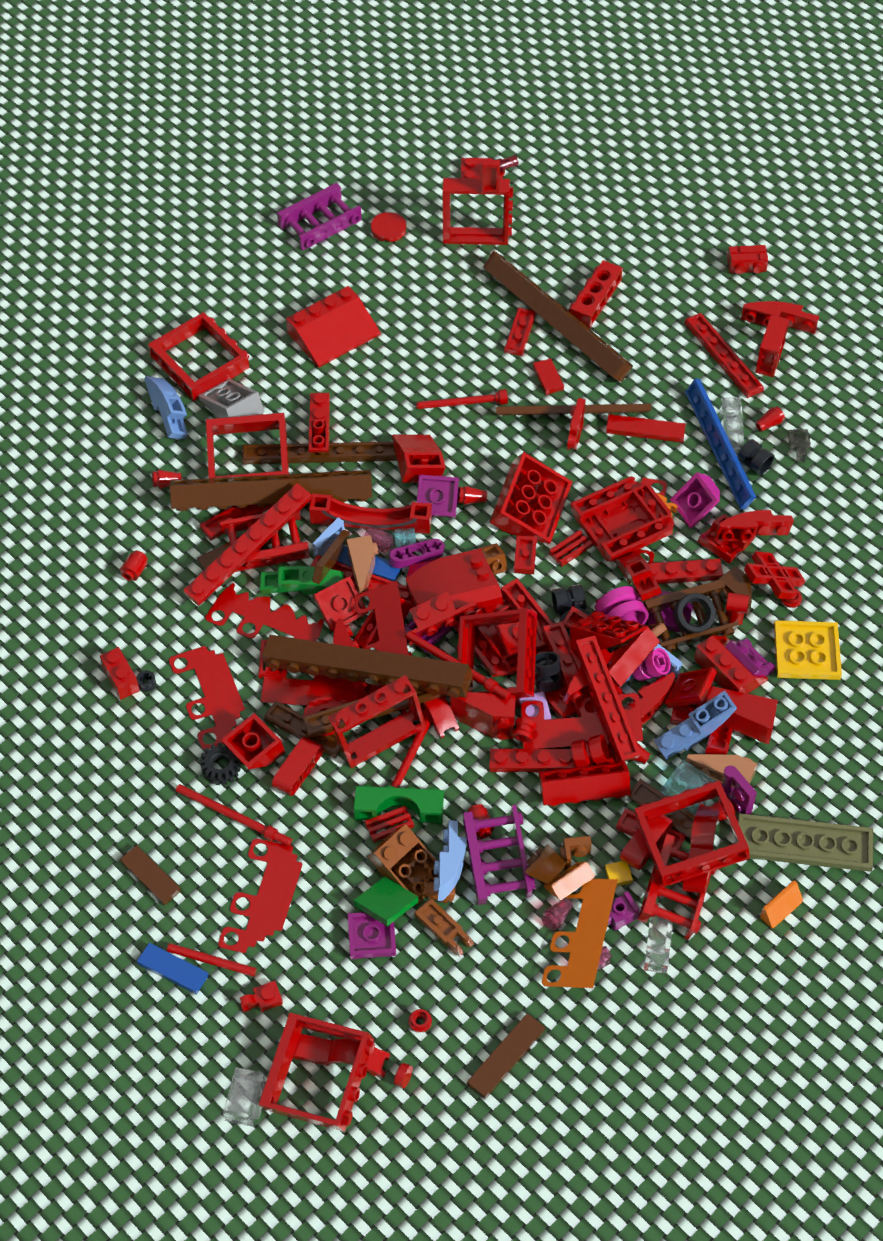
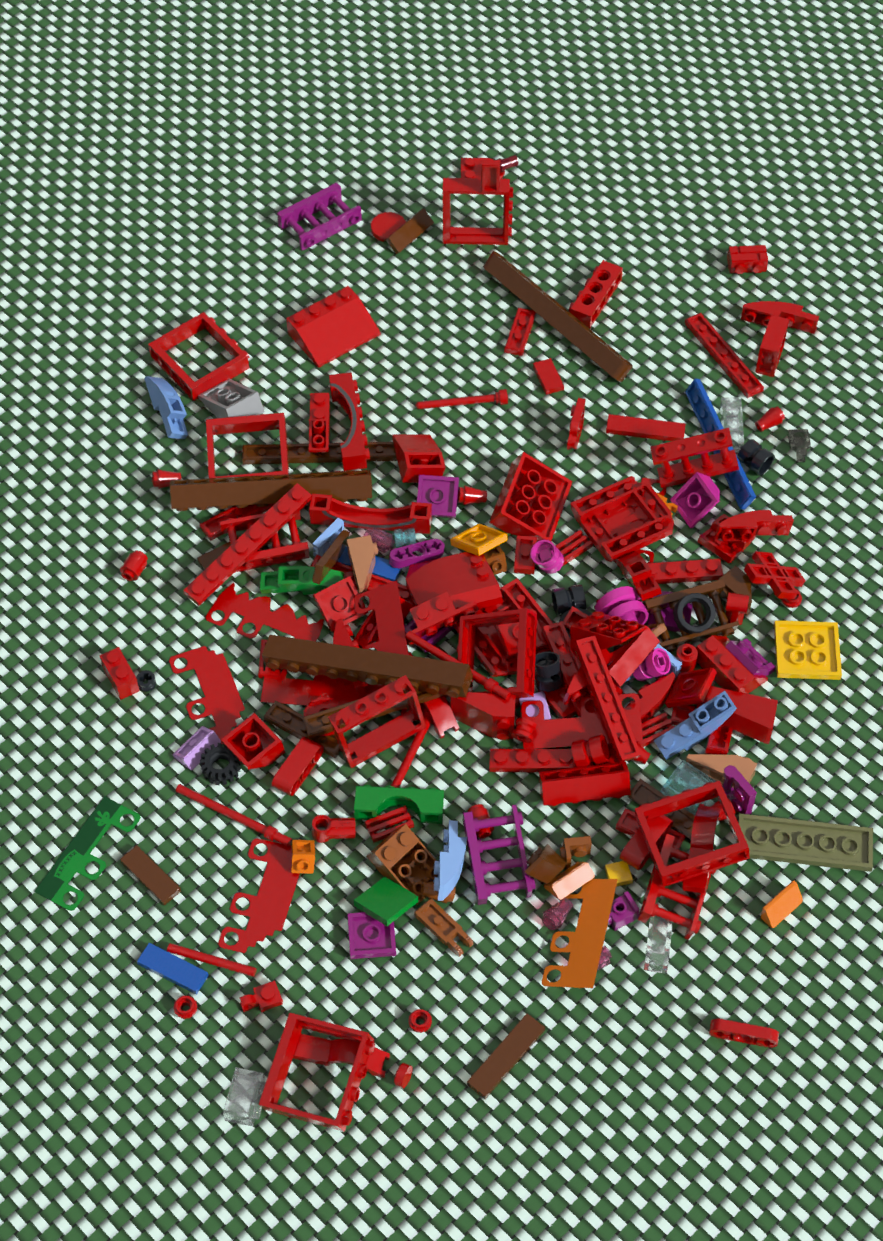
(78, 852): none -> piece
(183, 1001): none -> red plate
(190, 752): none -> lavender slope
(303, 856): none -> orange bracket
(334, 828): none -> red piece
(353, 450): none -> red arch
(409, 231): none -> reddish brown tile
(478, 539): none -> light orange tile
(547, 556): none -> dark pink wheel
(566, 409): reddish brown tile -> none
(657, 725): none -> red tile
(688, 656): none -> red brick
(700, 444): none -> red fence
(744, 1033): none -> red beam

